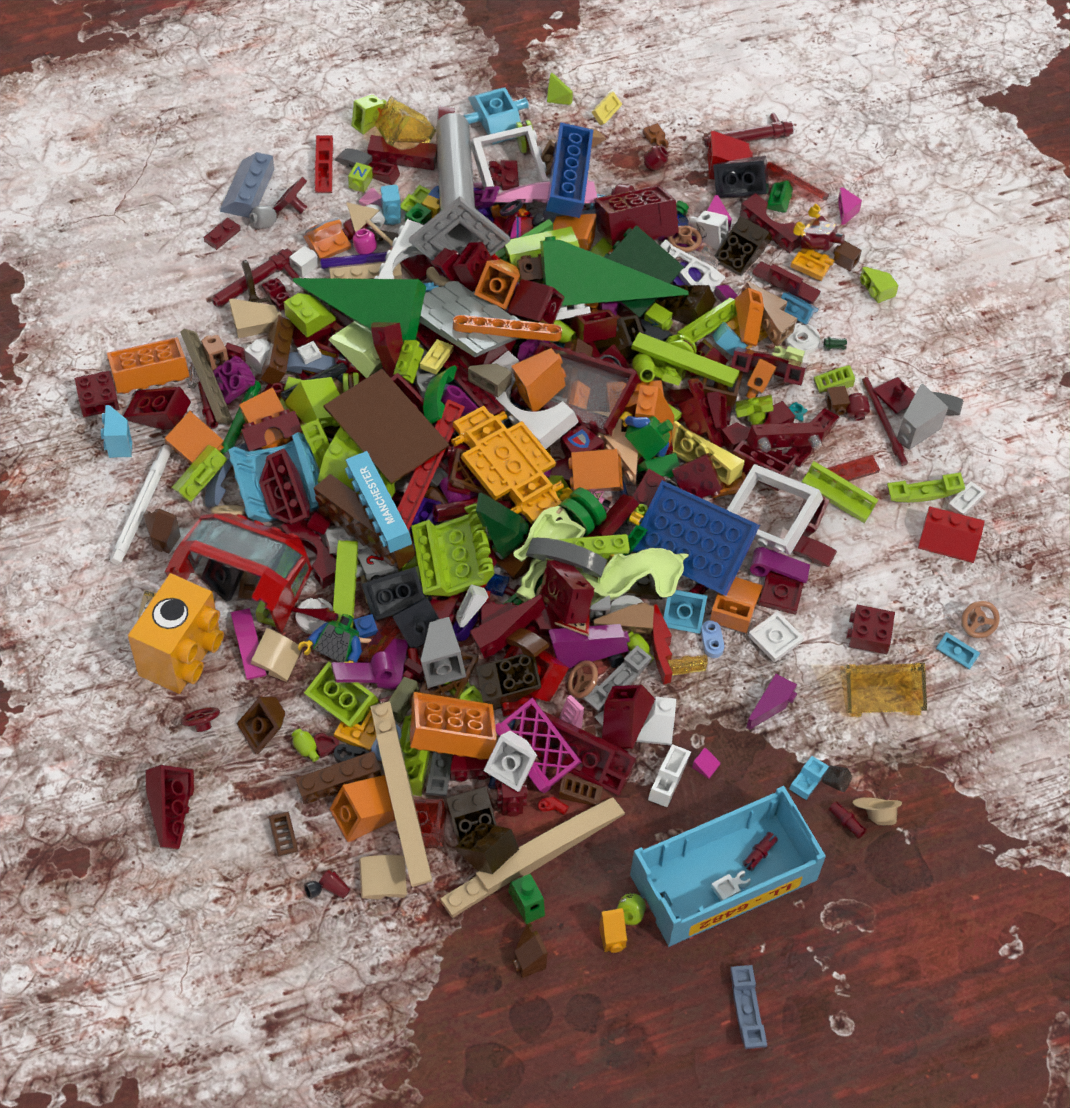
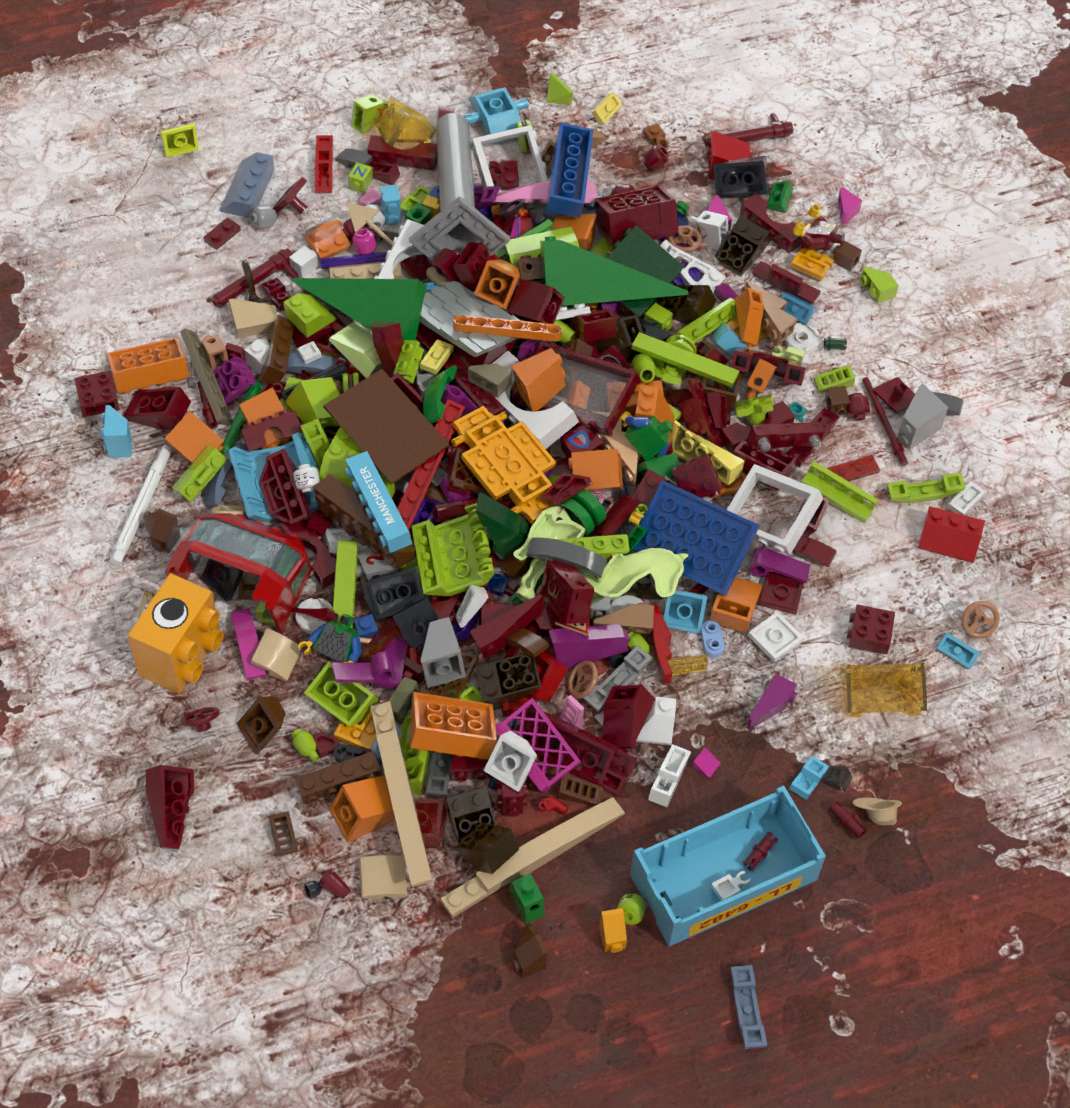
(179, 140): none -> neon yellow slope
(306, 478): none -> white head
(564, 488): none -> dark red wing
(798, 181): clear red tile -> none

